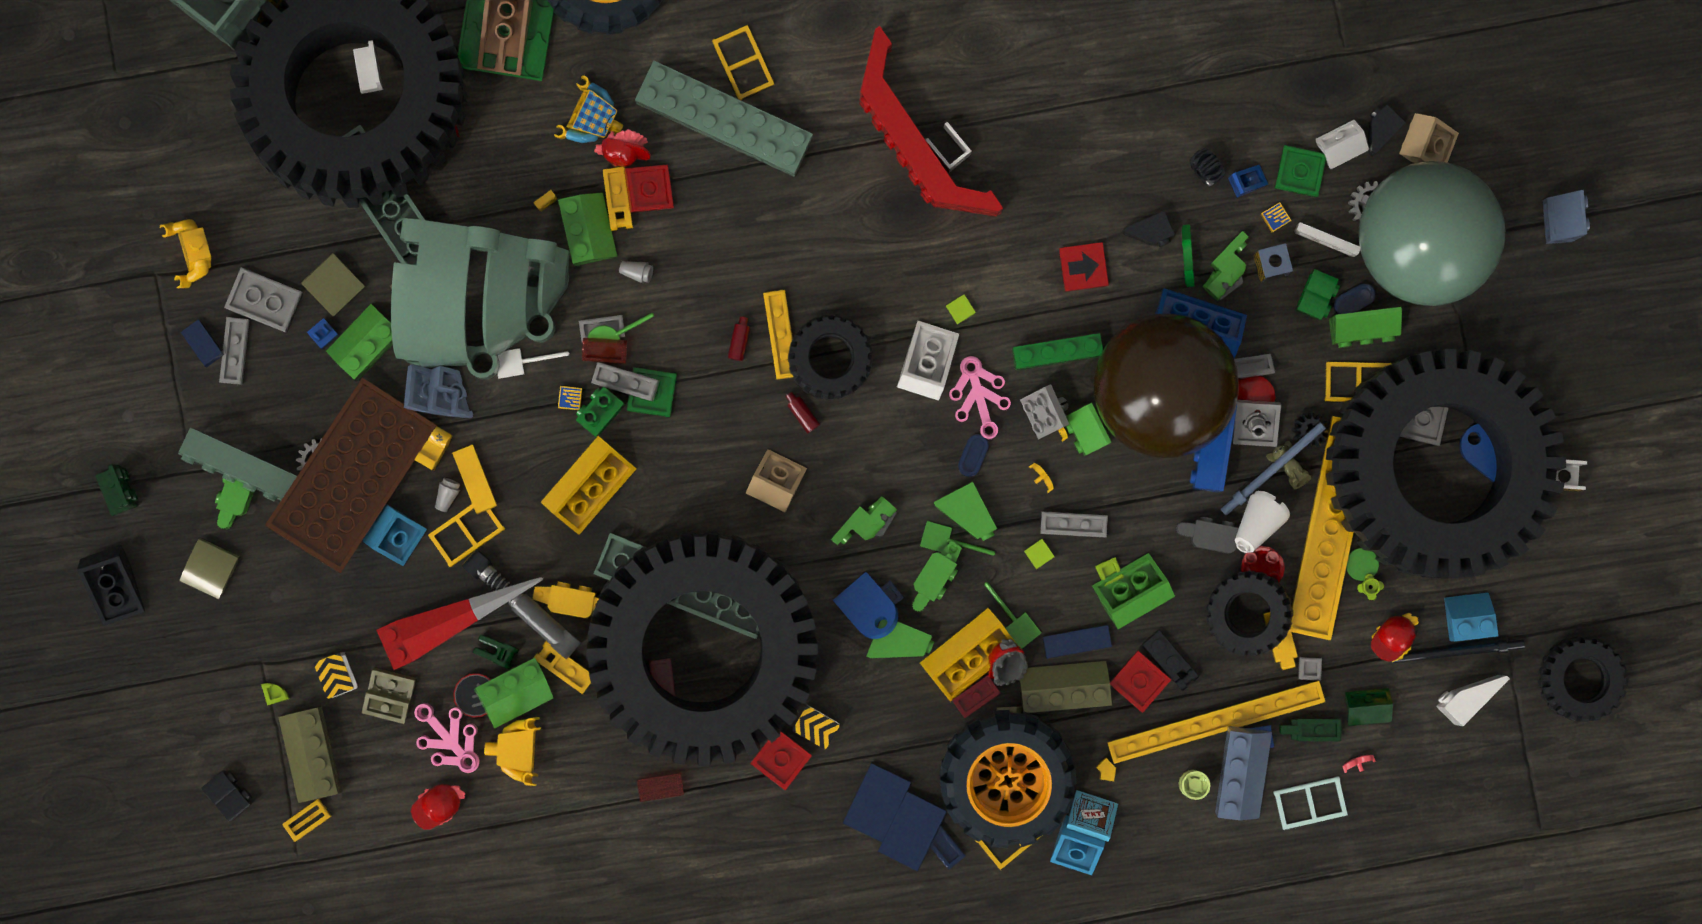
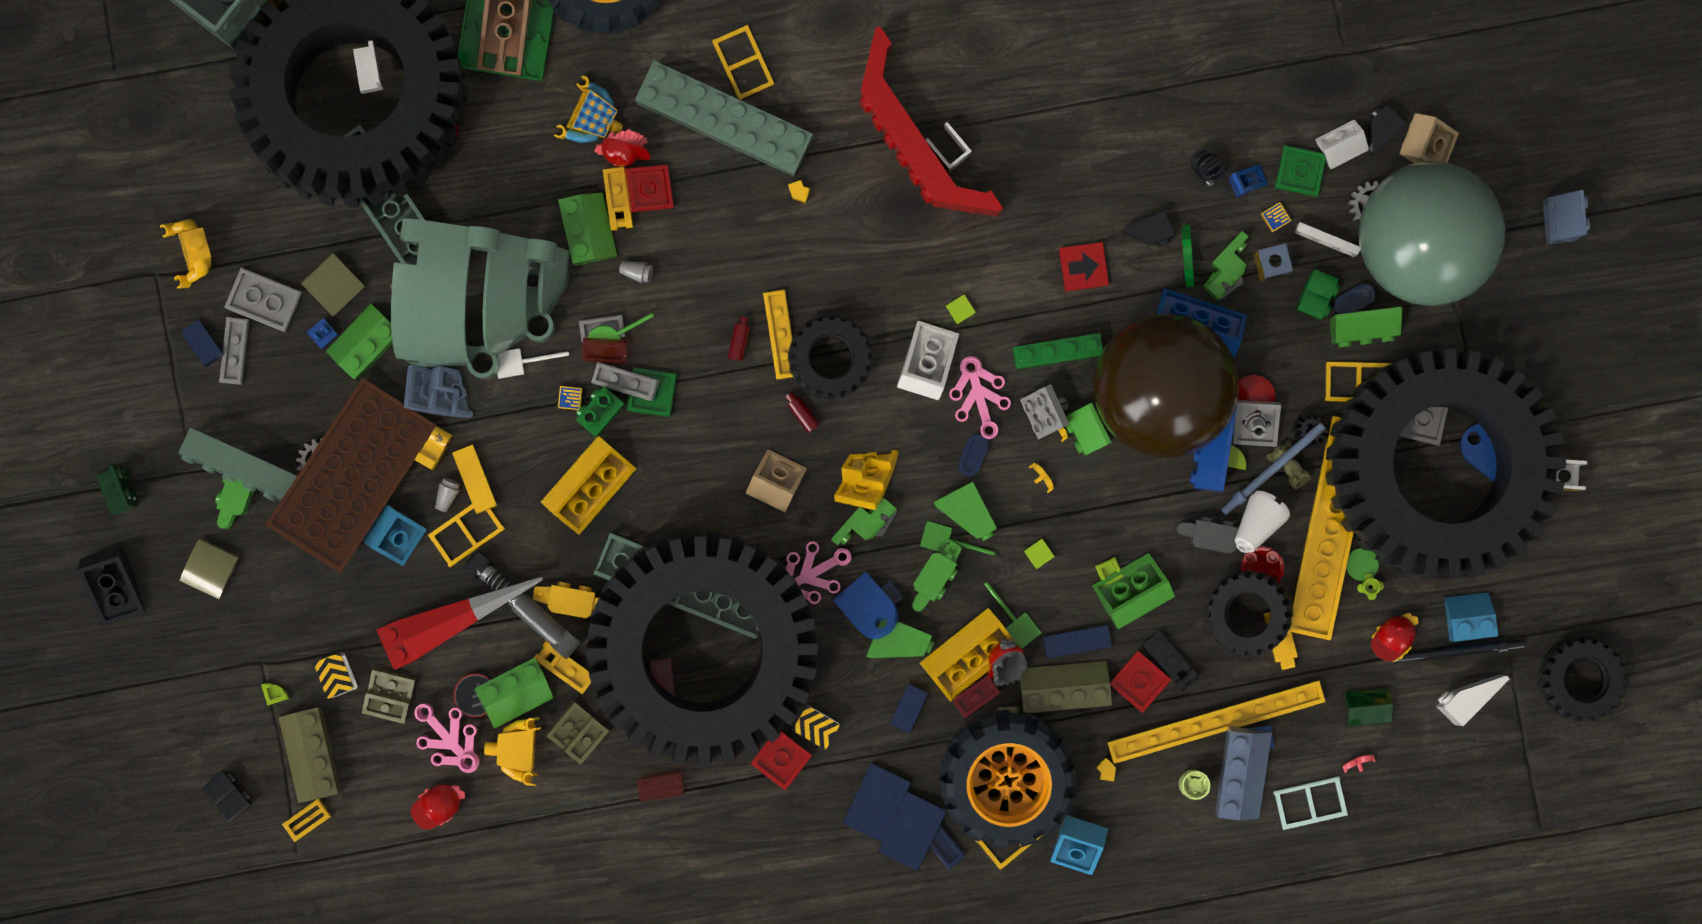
(504, 651): dark green piece -> none
(545, 201): yellow tile -> none
(577, 732): none -> olive slope
(799, 192): none -> yellow piece
(809, 575): none -> bright pink plant
(865, 479): none -> yellow slope
(908, 708): none -> dark blue tile
(1074, 524): light grey tile -> none
(1092, 815): medium azure tile -> none
(1236, 459): none -> lime tile
(1255, 366): light grey tile -> none
(1309, 668): light grey tile -> none
(1313, 729): dark green hinge -> none

